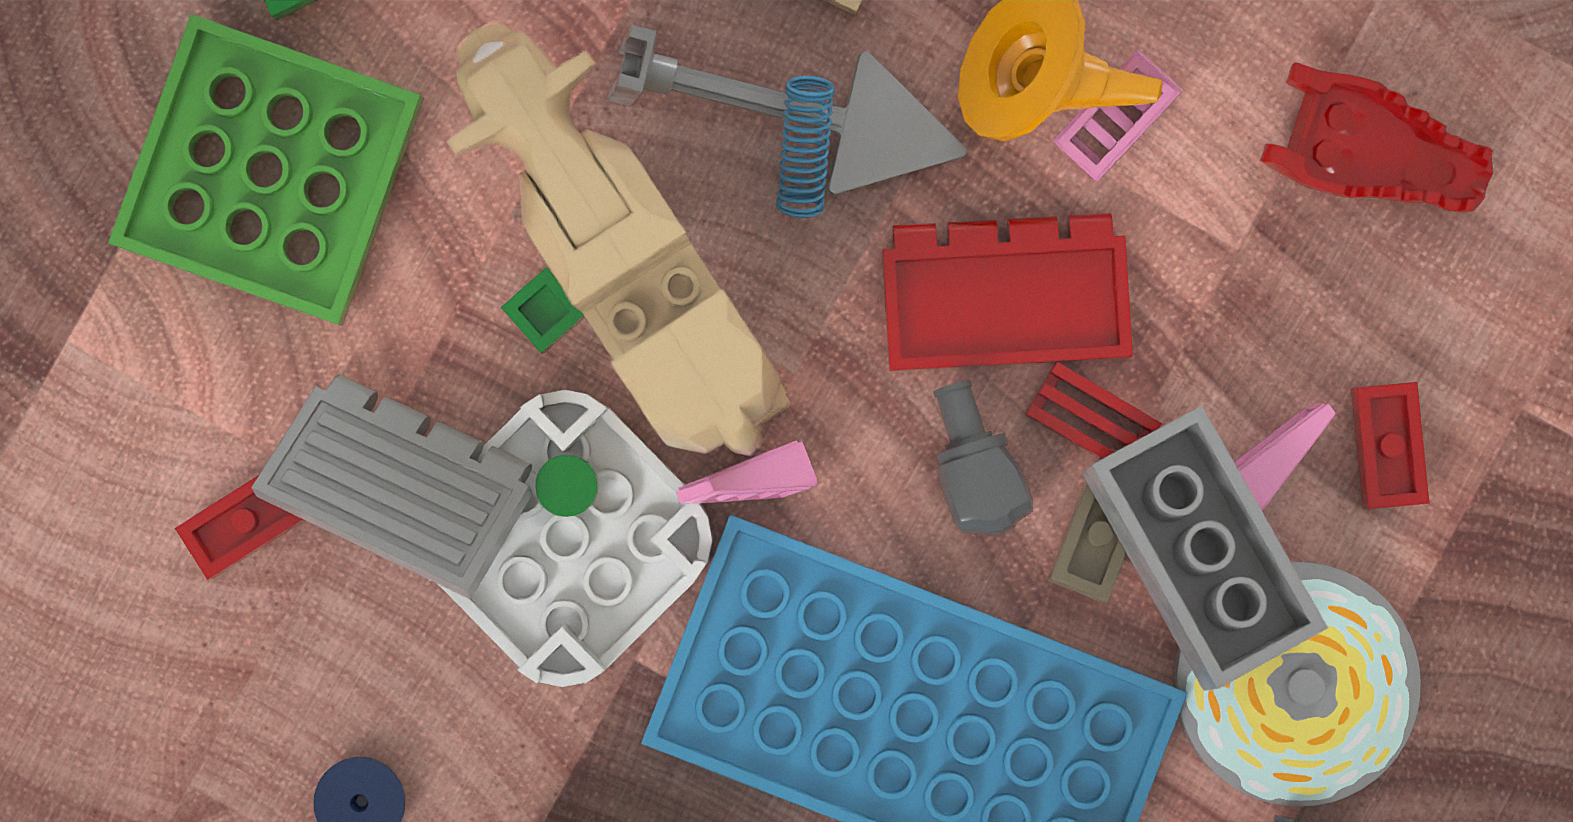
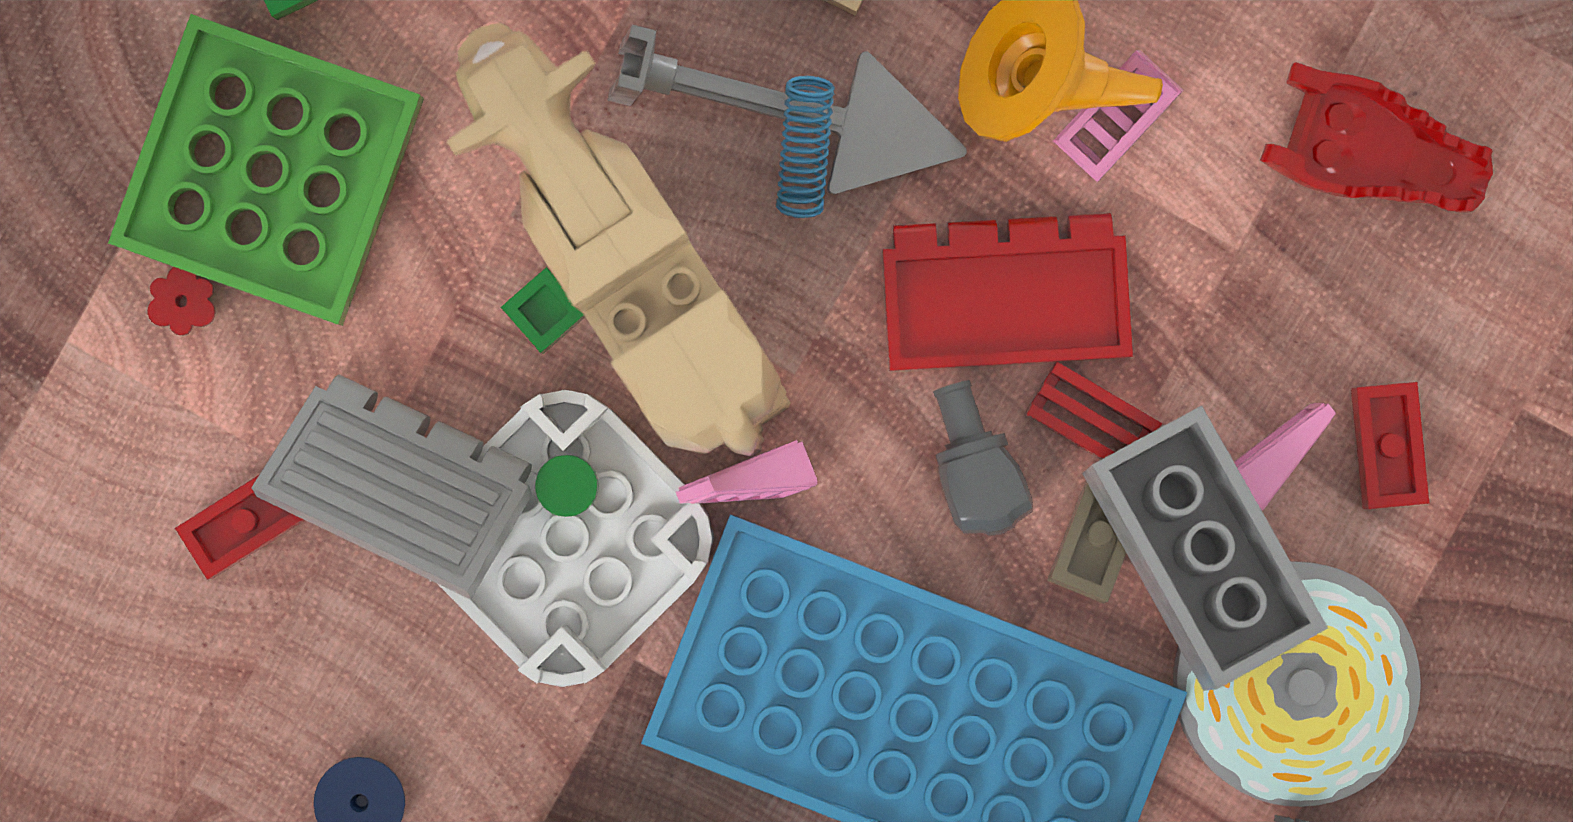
(166, 307): none -> red plant

